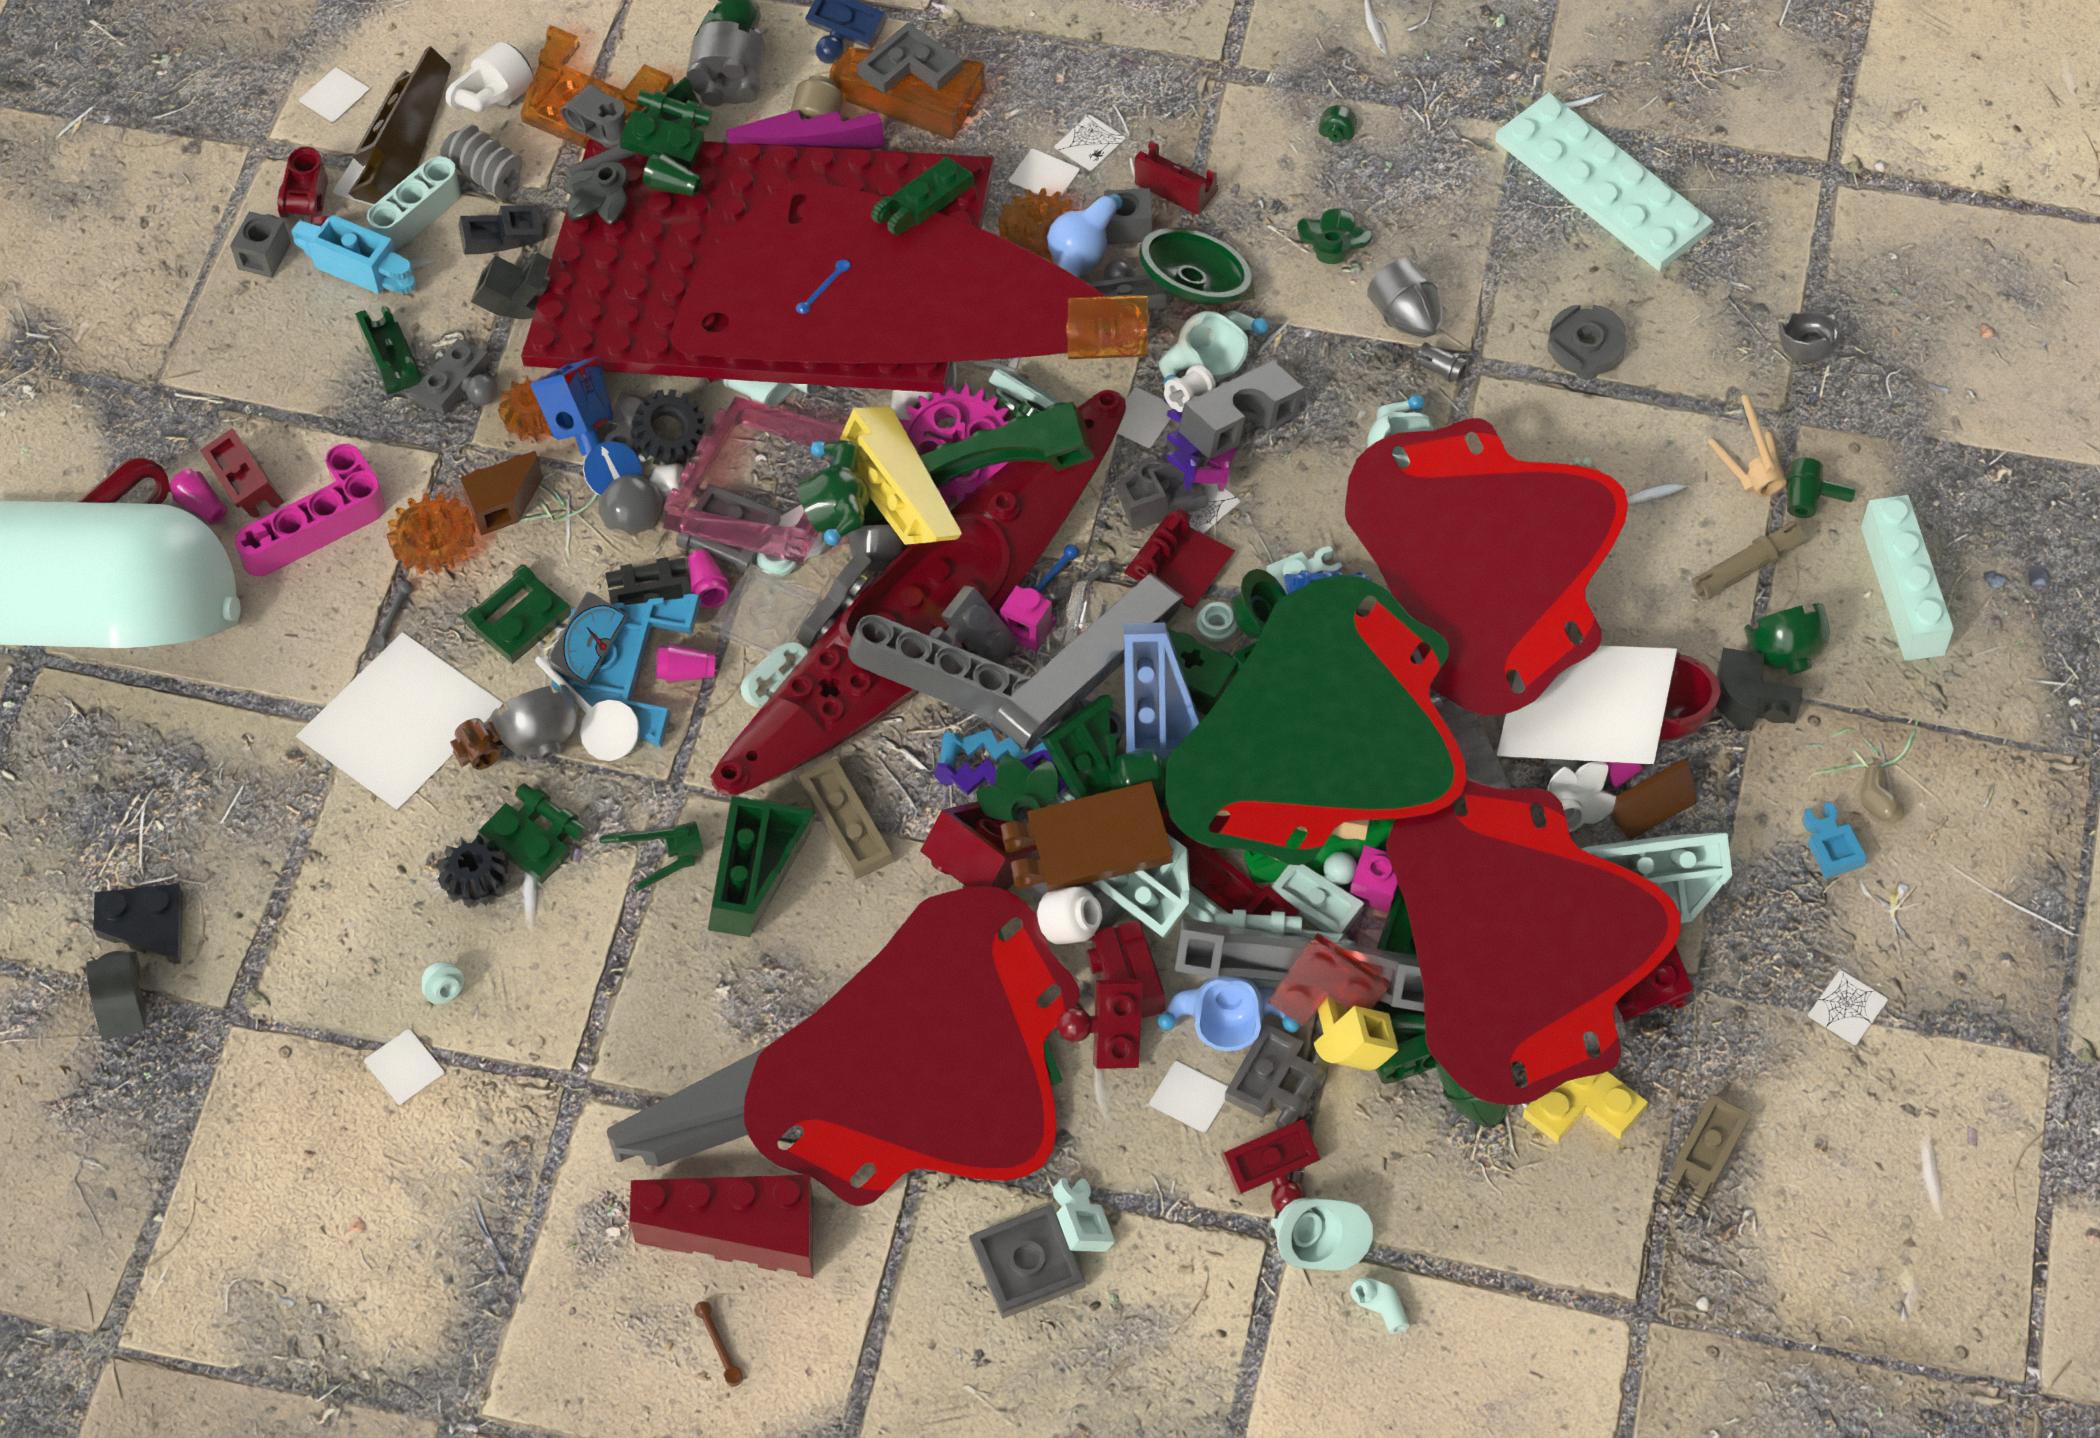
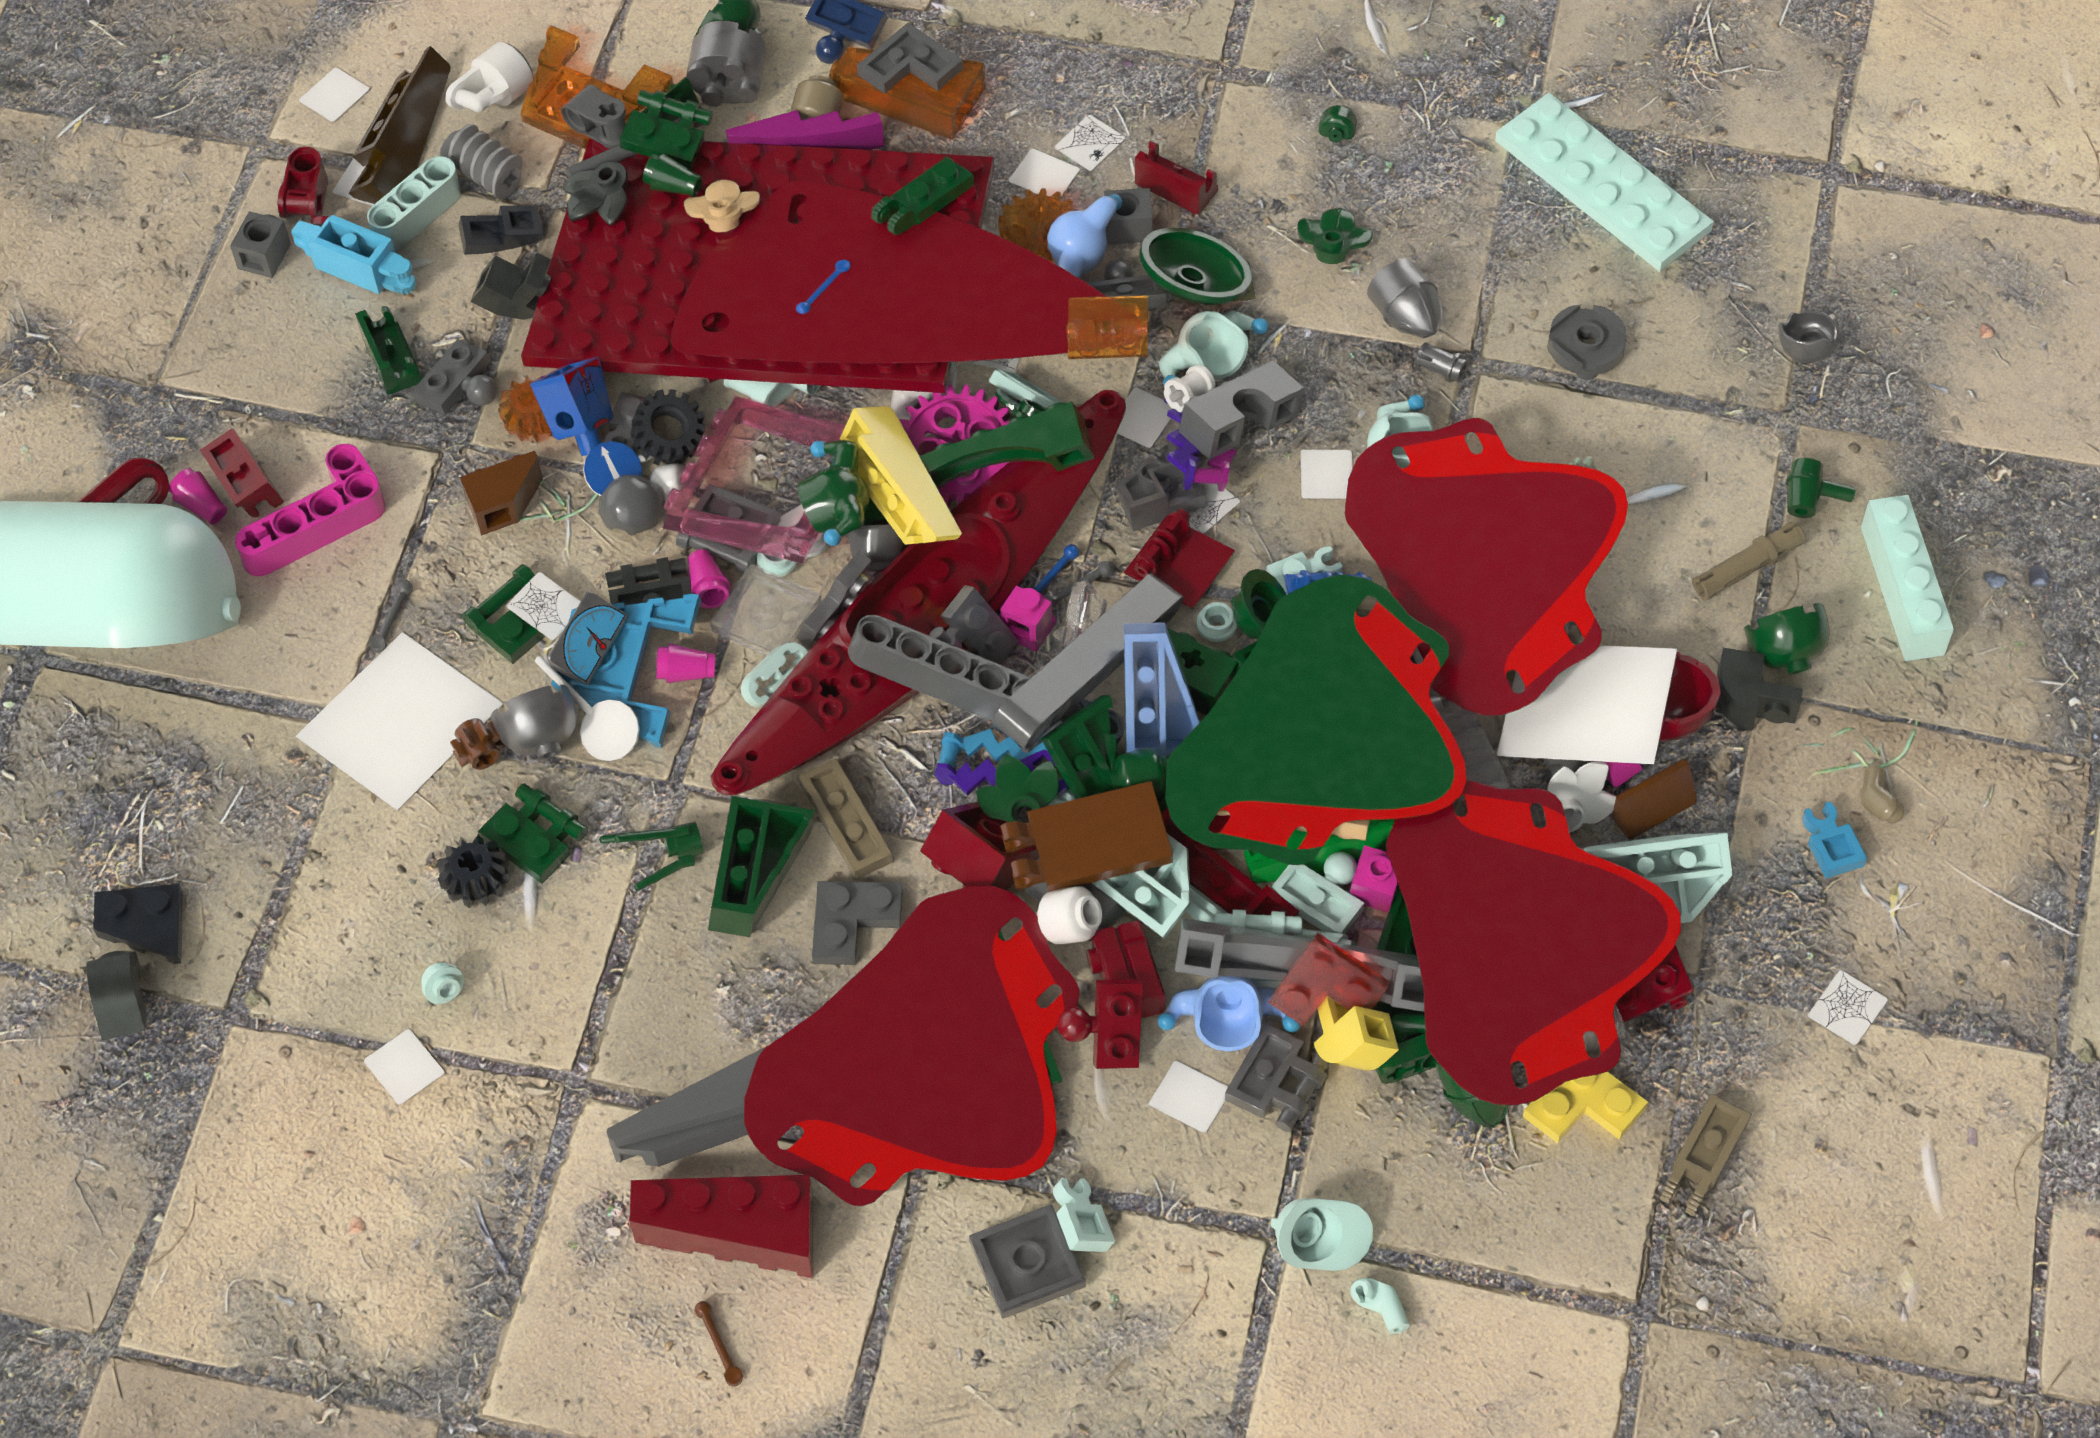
(432, 532): clear orange gear -> none
(544, 605): none -> white sticker
(722, 205): none -> tan plate
(844, 908): none -> dark grey plate
(1272, 1160): dark red plate -> none
(1325, 473): none -> white sticker
(1764, 471): tan plant -> none

